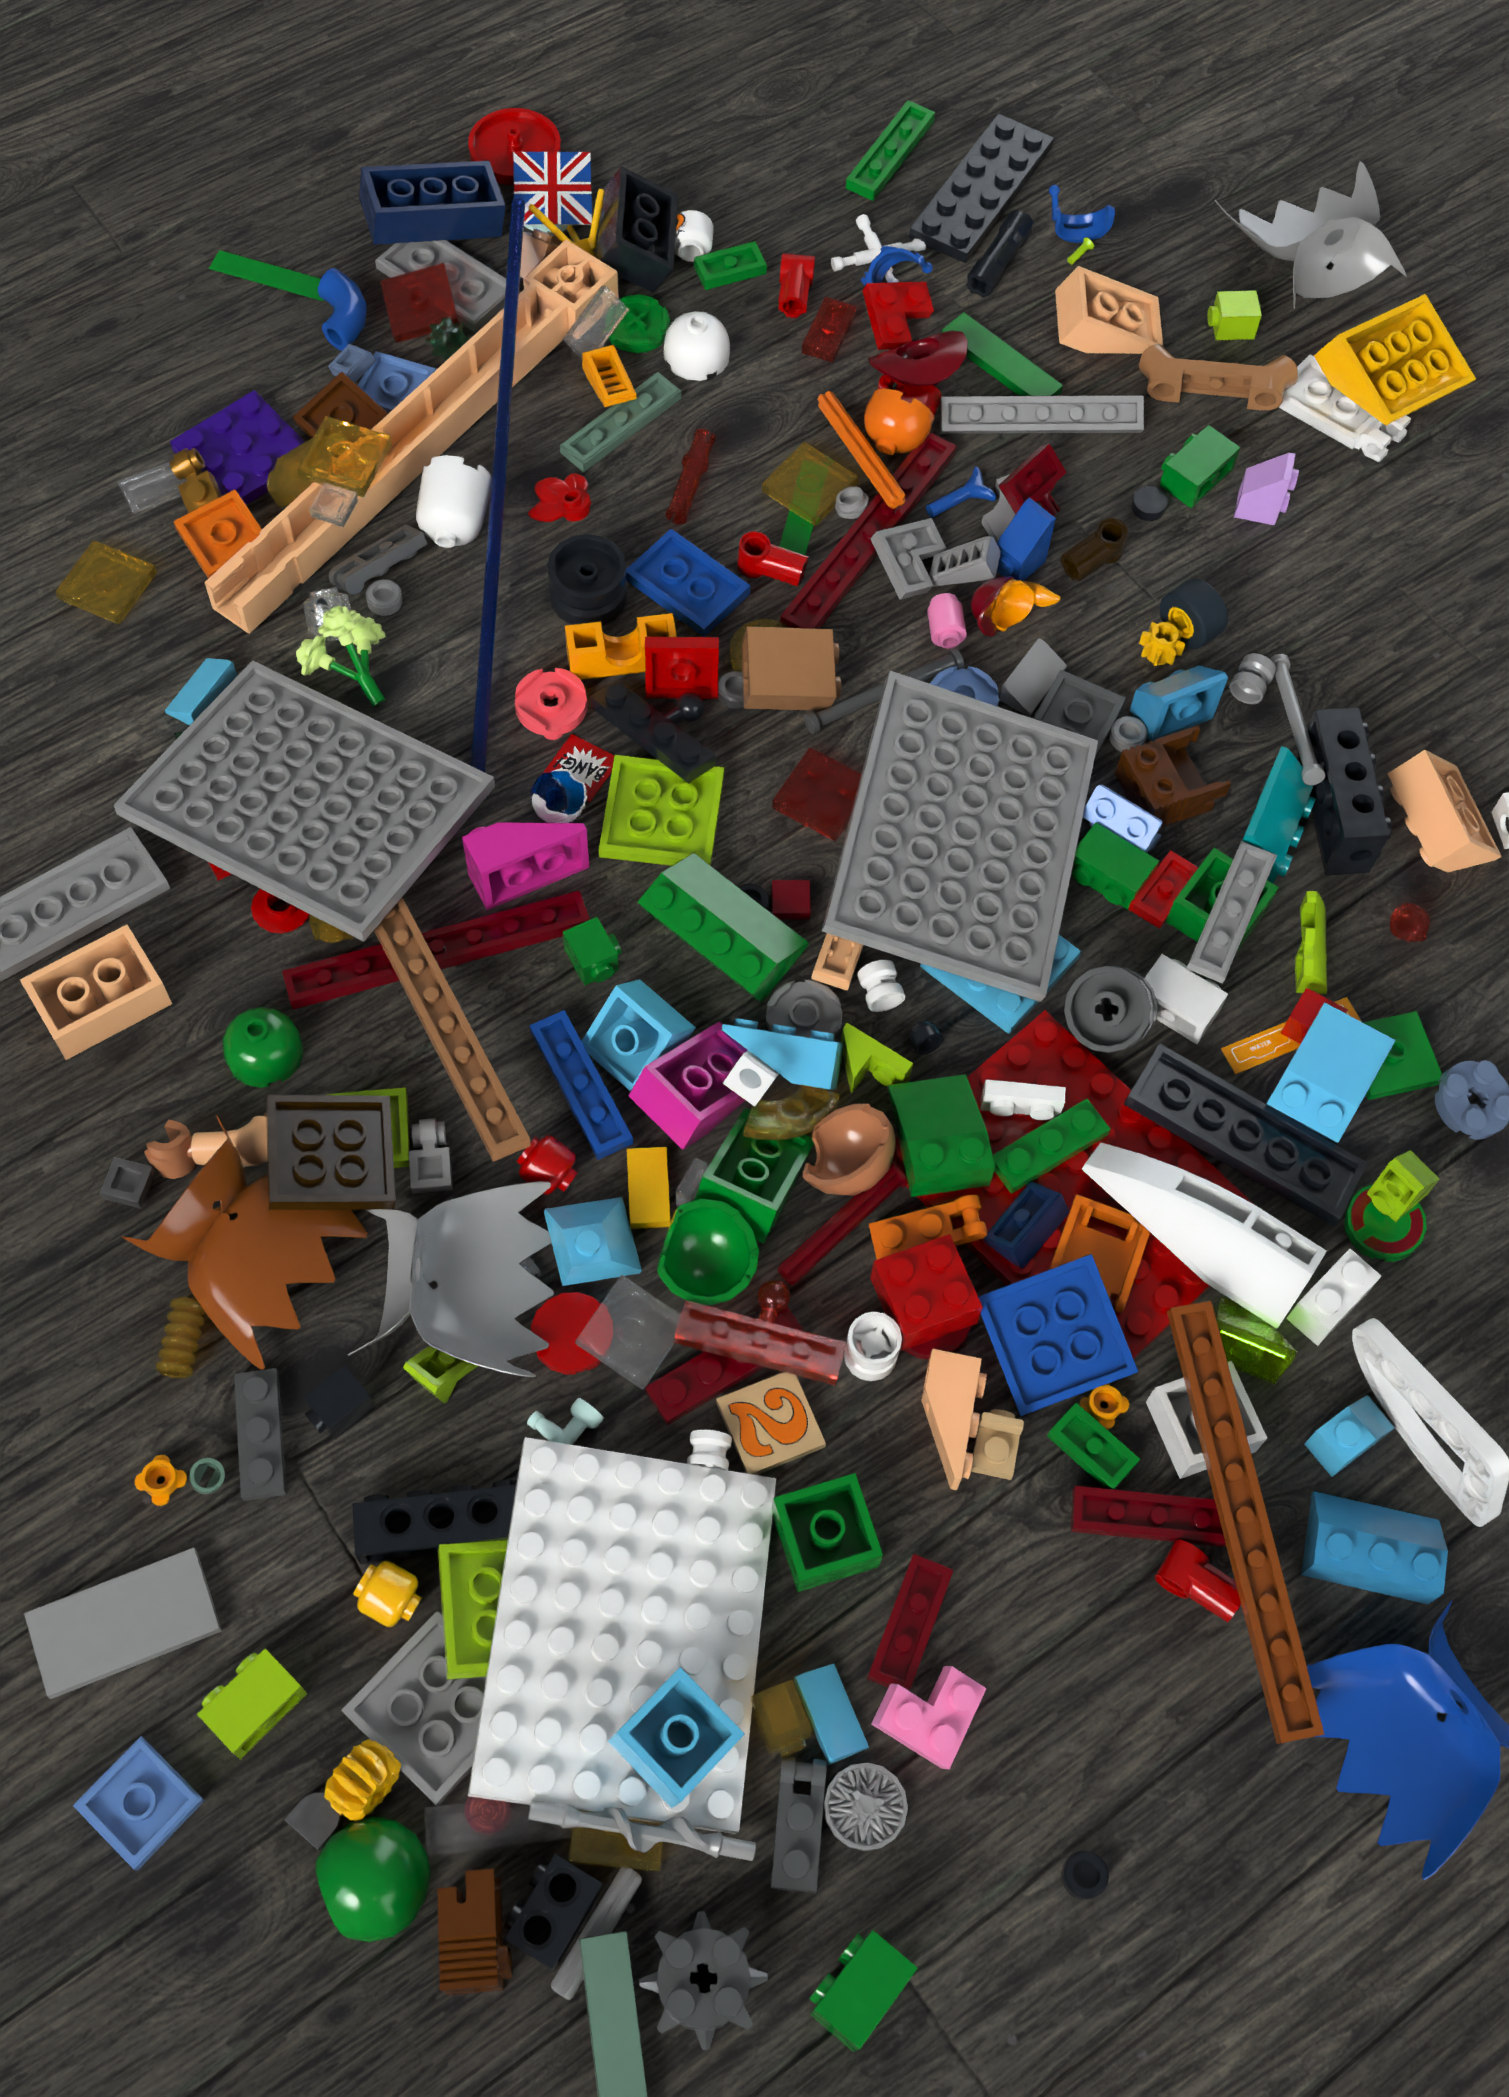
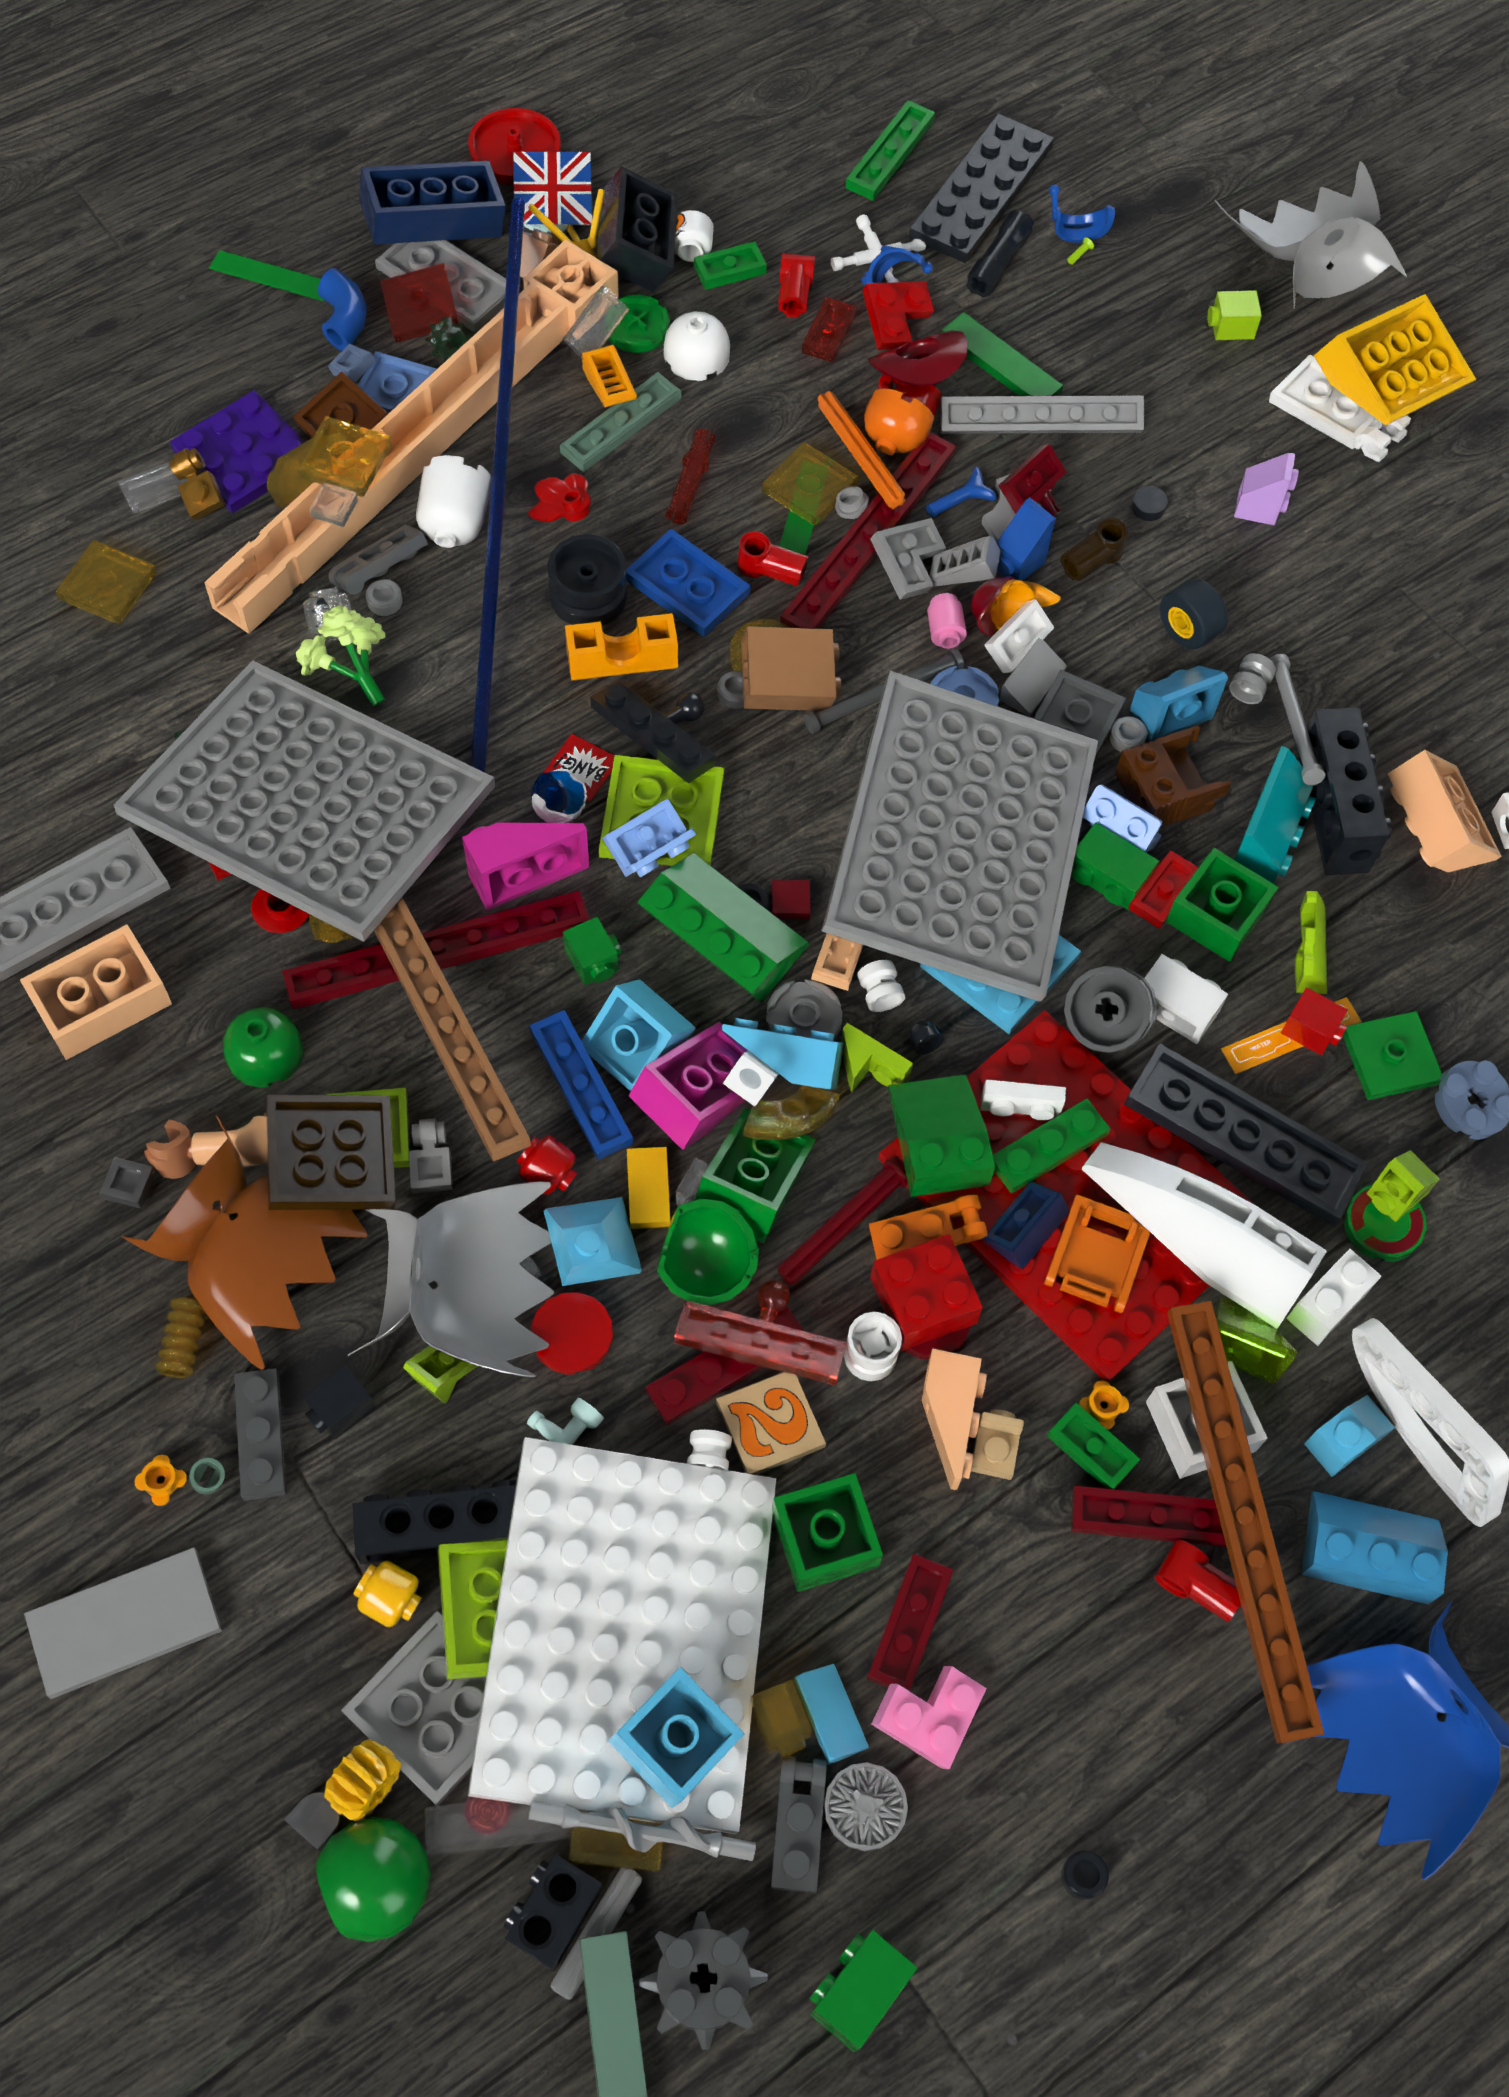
(138, 1803): medium blue tile -> none
(202, 689): medium azure slope -> none
(218, 531): orange plate -> none
(251, 1702): lime brick -> none
(472, 1936): reddish brown piece -> none
(554, 720): coral plate -> none
(630, 1332): clear tile -> none
(647, 838): none -> light blue bracket
(681, 666): red plate -> none
(819, 794): clear red plate -> none
(852, 1150): nougat cylinder -> none
(1018, 635): none -> white plate
(1056, 1335): blue plate -> none
(1106, 315): light nougat slope -> none
(1162, 643): yellow gear -> none
(1198, 466): green brick -> none
(1231, 912): light grey tile -> none
(1259, 384): medium nougat plate -> none
(1331, 1072): medium azure slope -> none
(1410, 923): clear red tile -> none

